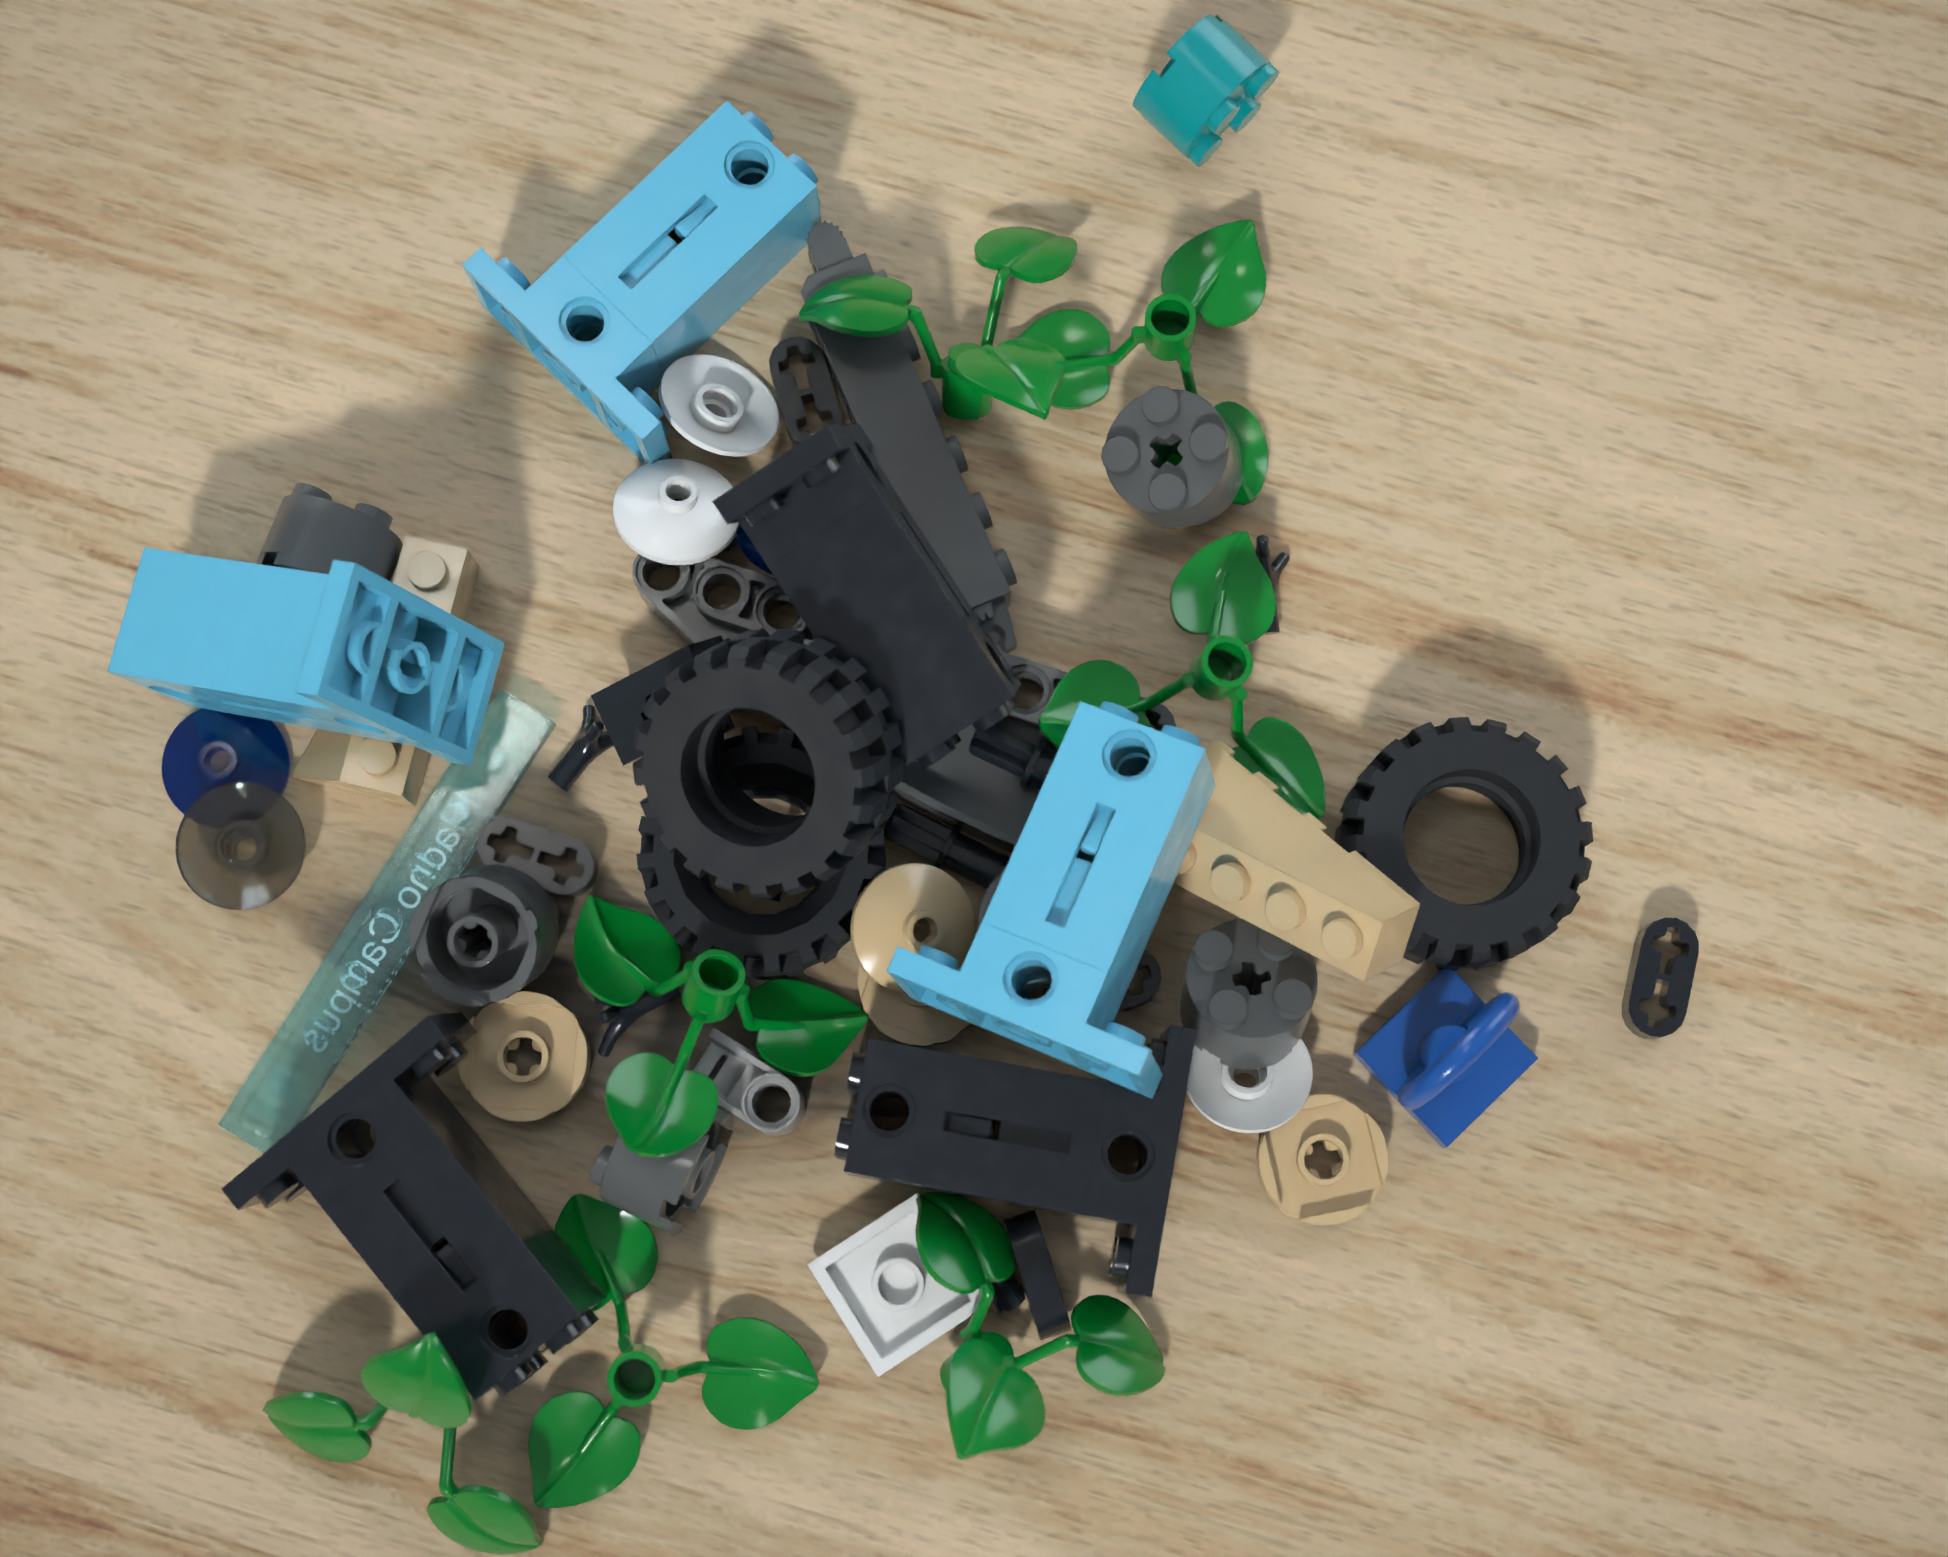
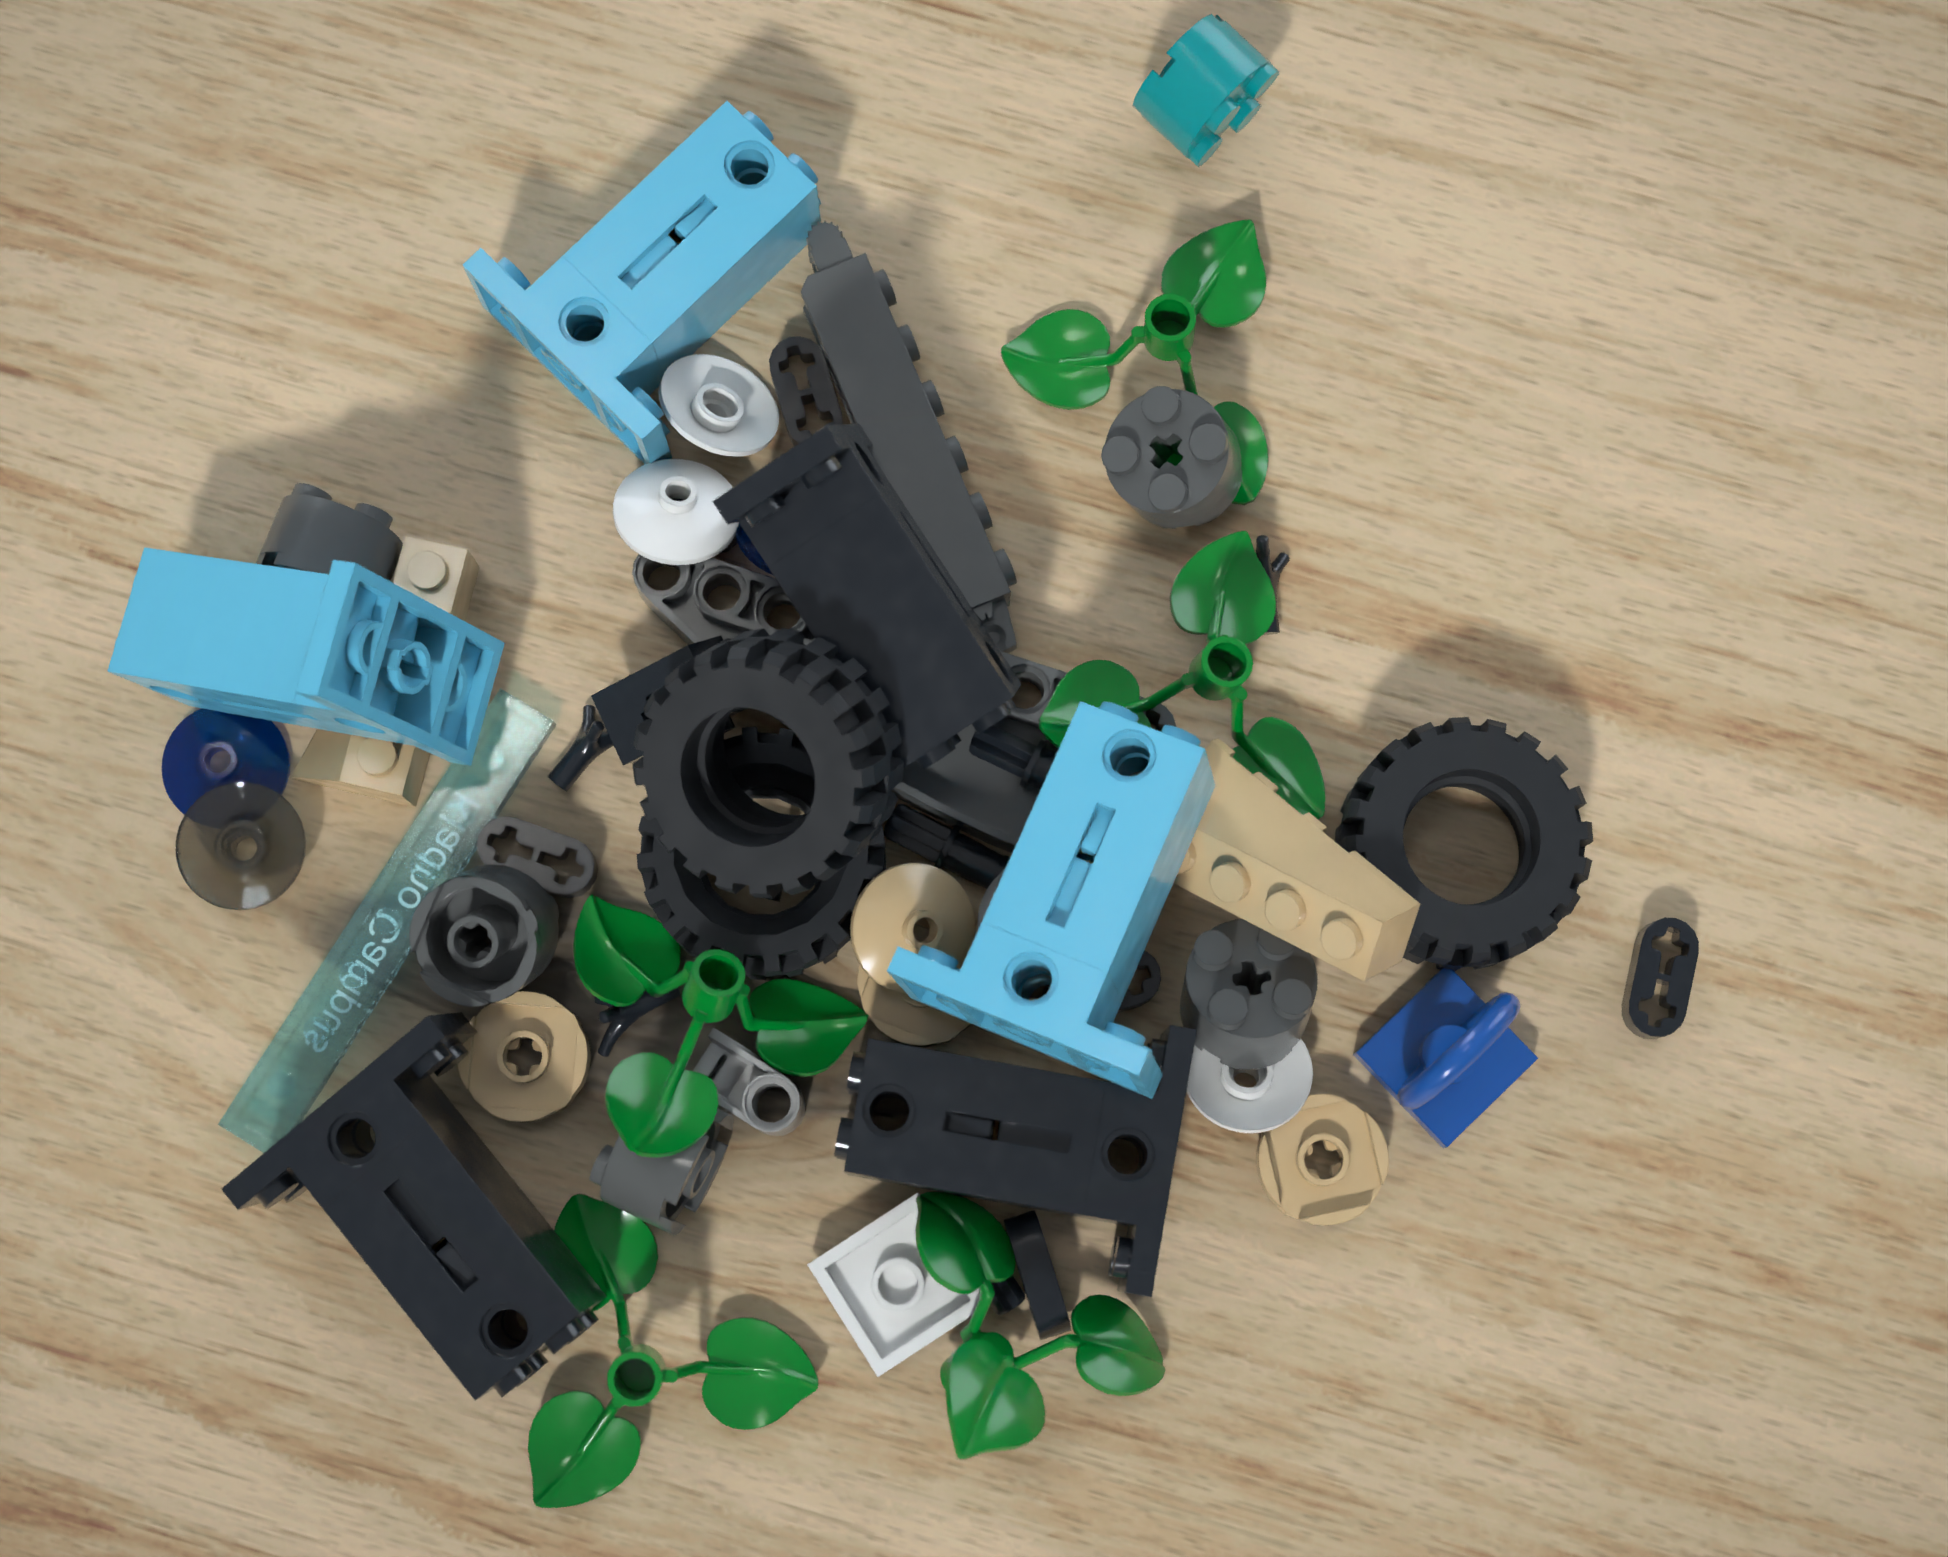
(427, 1386): green plant -> none
(1012, 372): green plant -> none

